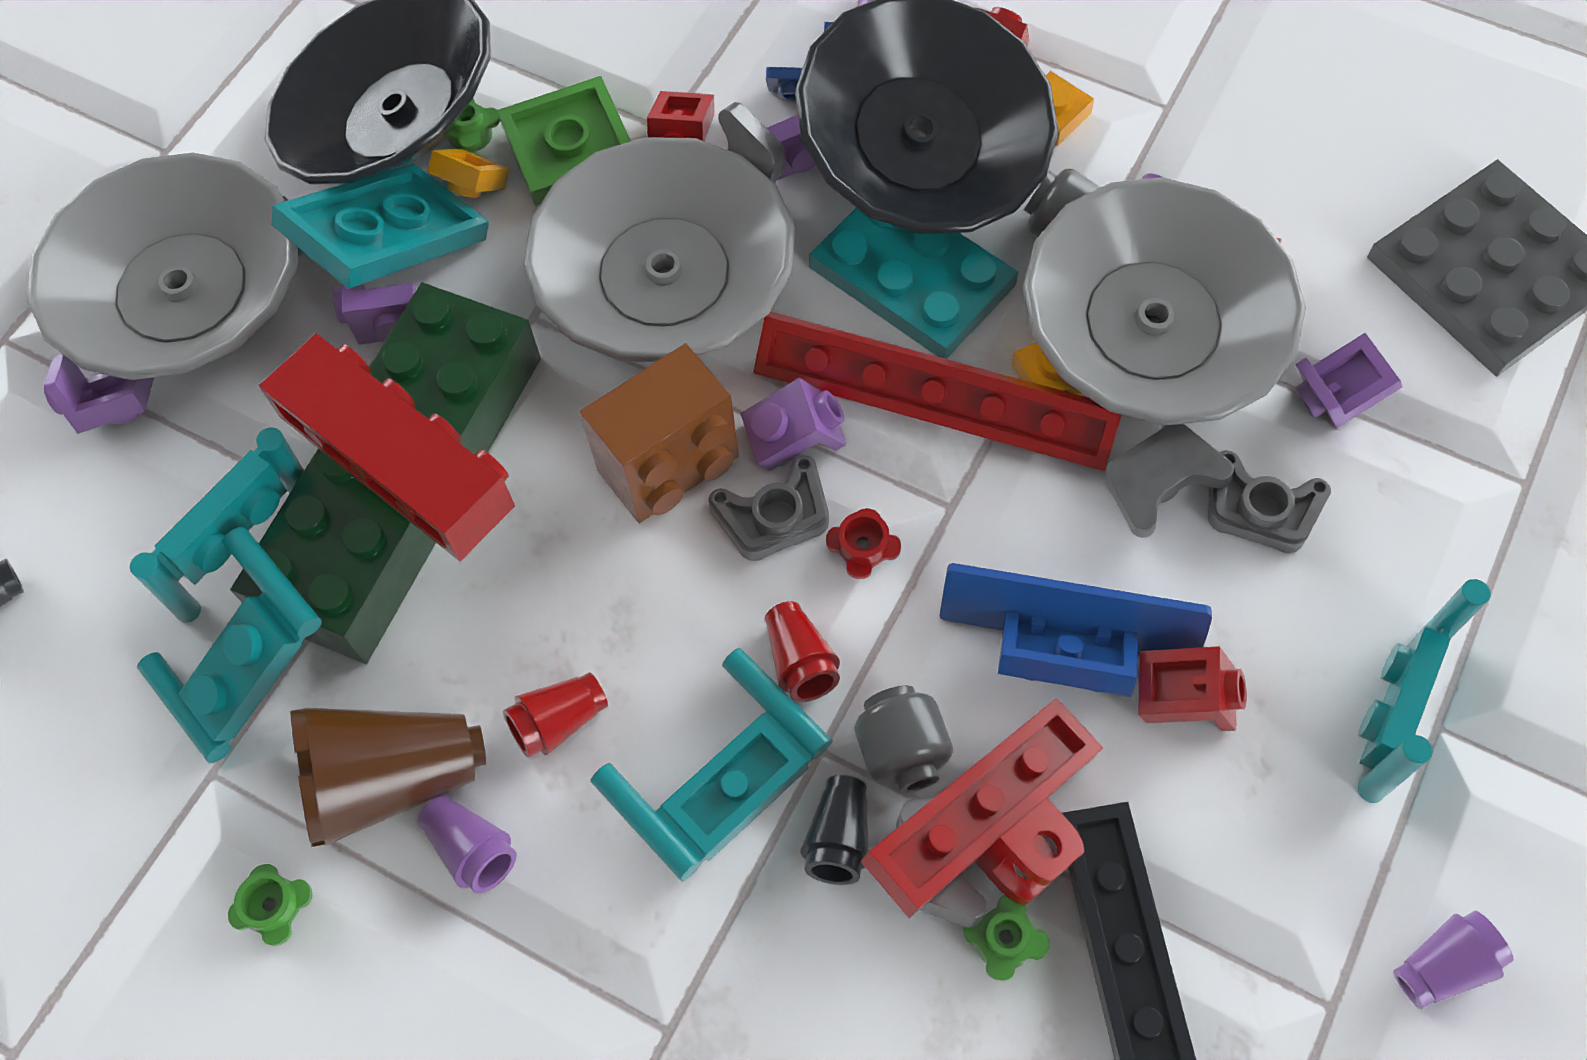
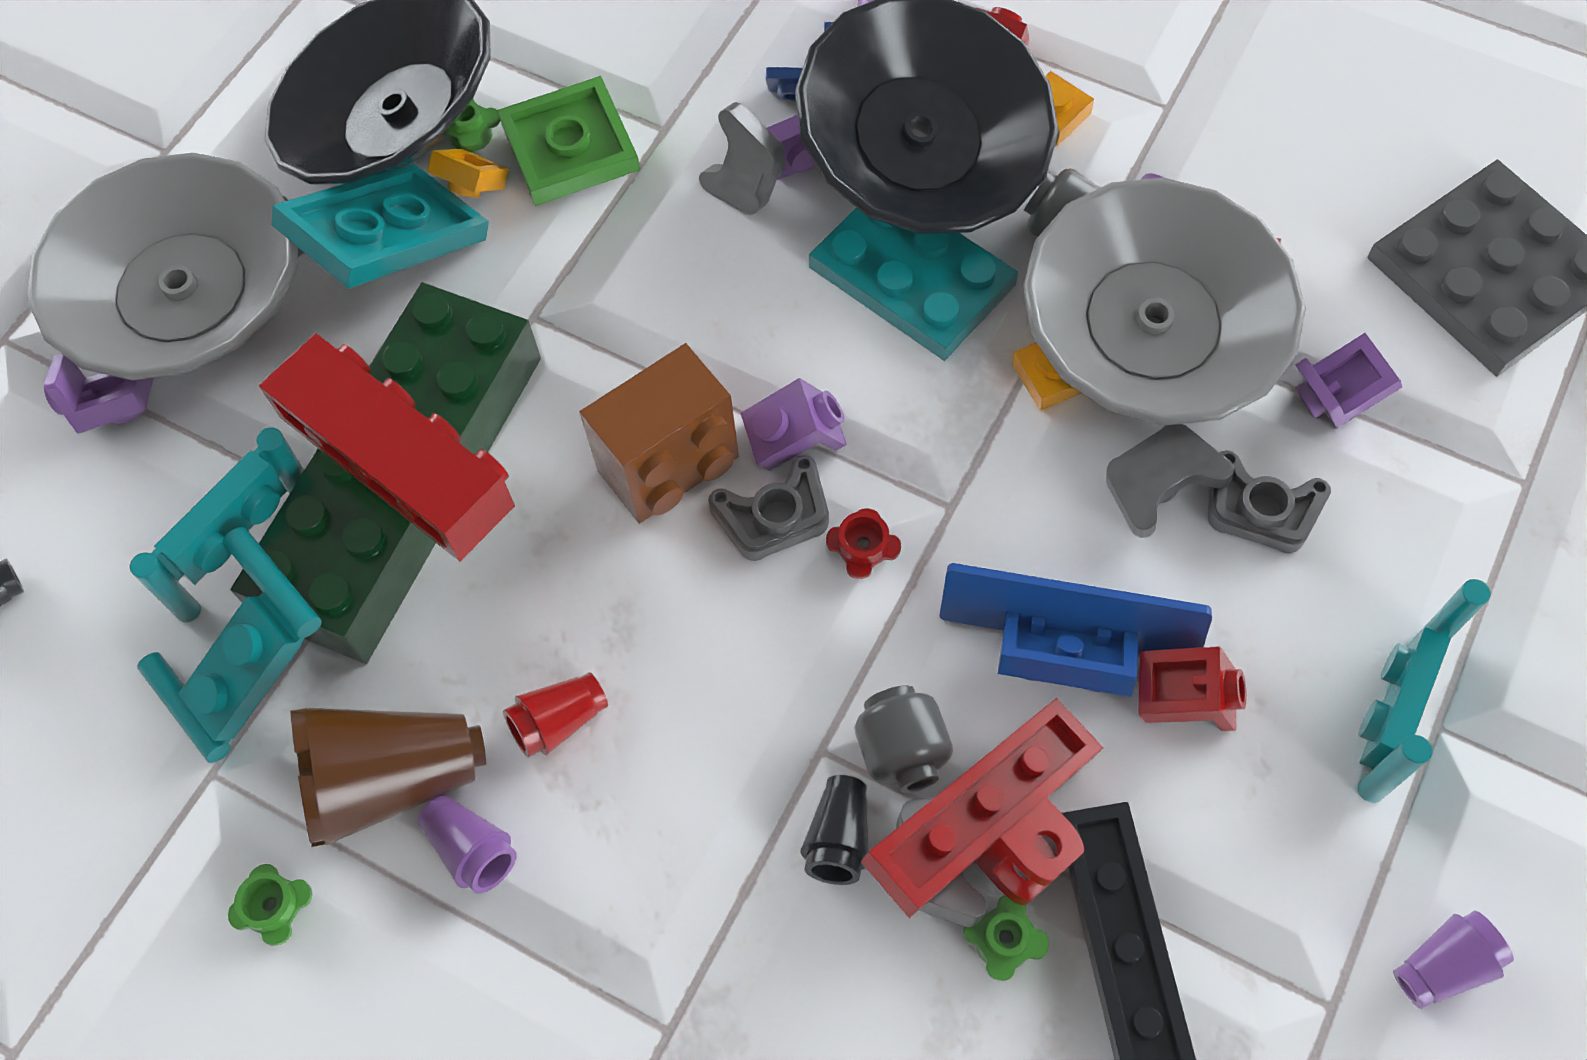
(371, 311): medium lavender bracket -> none
(653, 209): light grey dish -> none
(681, 115): red bracket -> none
(731, 786): teal plate -> none
(800, 654): red cone -> none
(937, 390): red plate -> none

